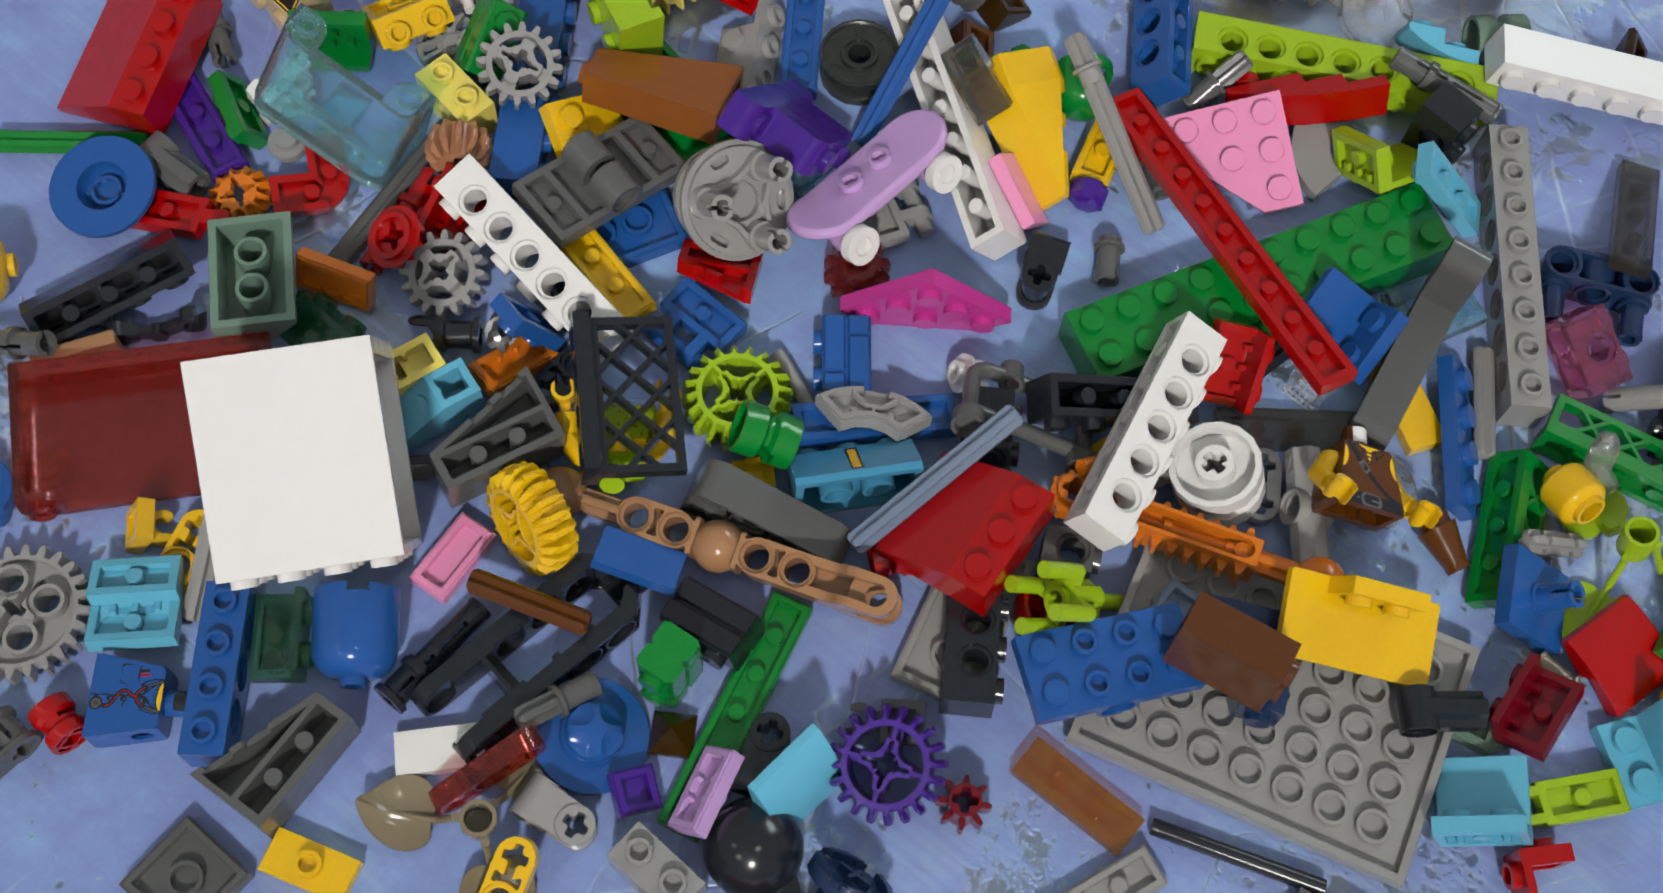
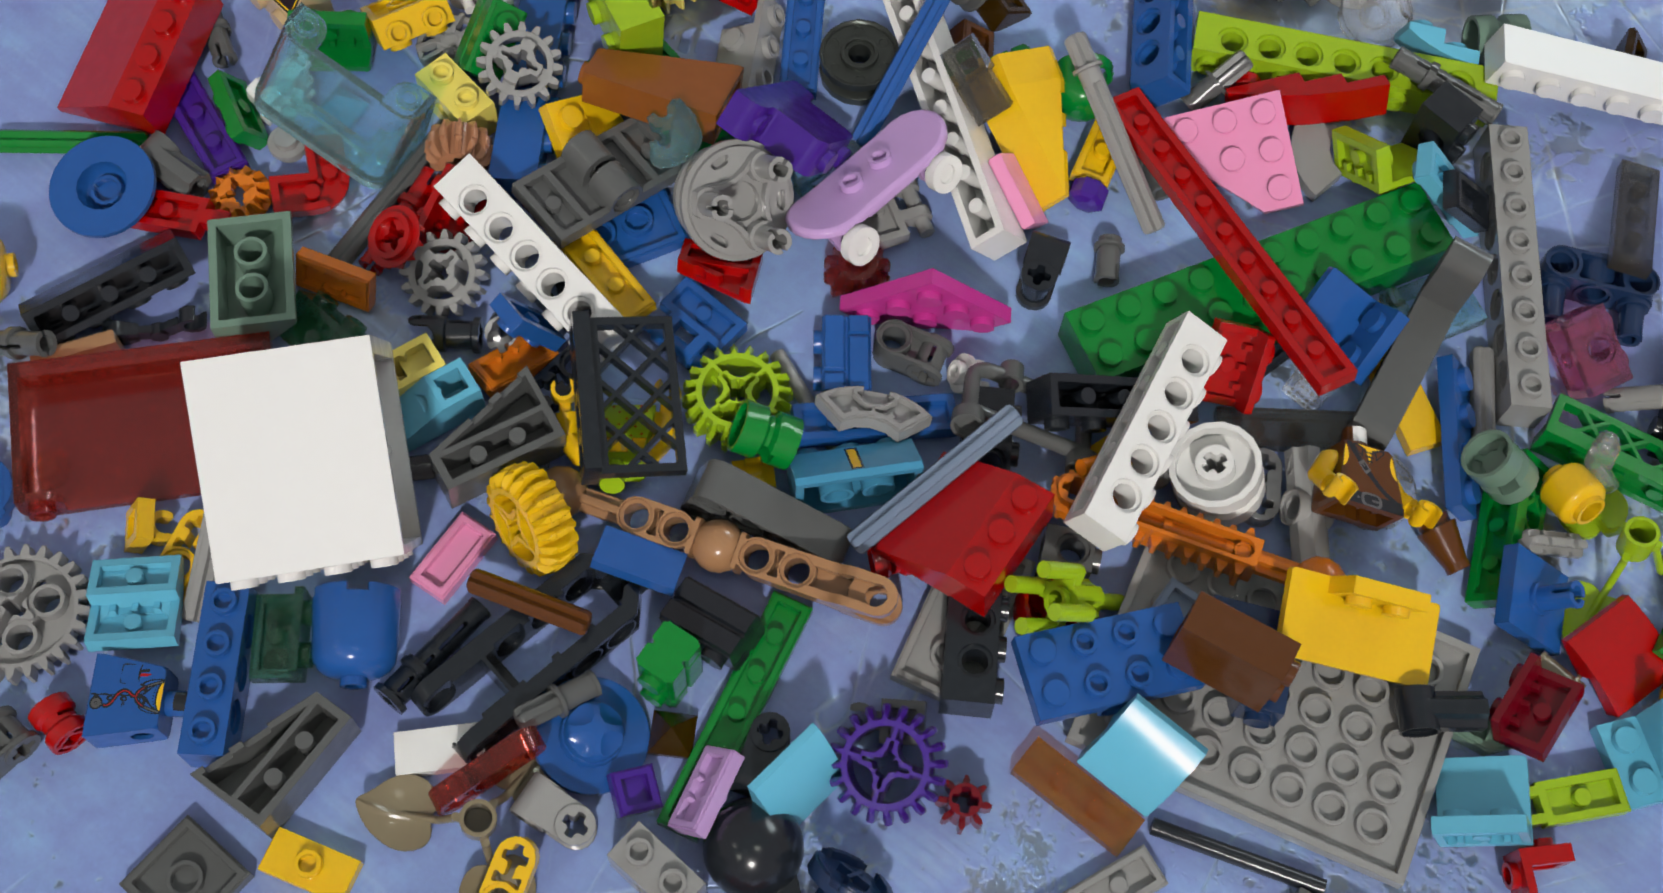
(679, 133): none -> clear light blue hair
(914, 352): none -> dark grey piece
(1142, 755): none -> medium azure slope
(1465, 201): none -> black tile
(1499, 467): none -> sand green wheel

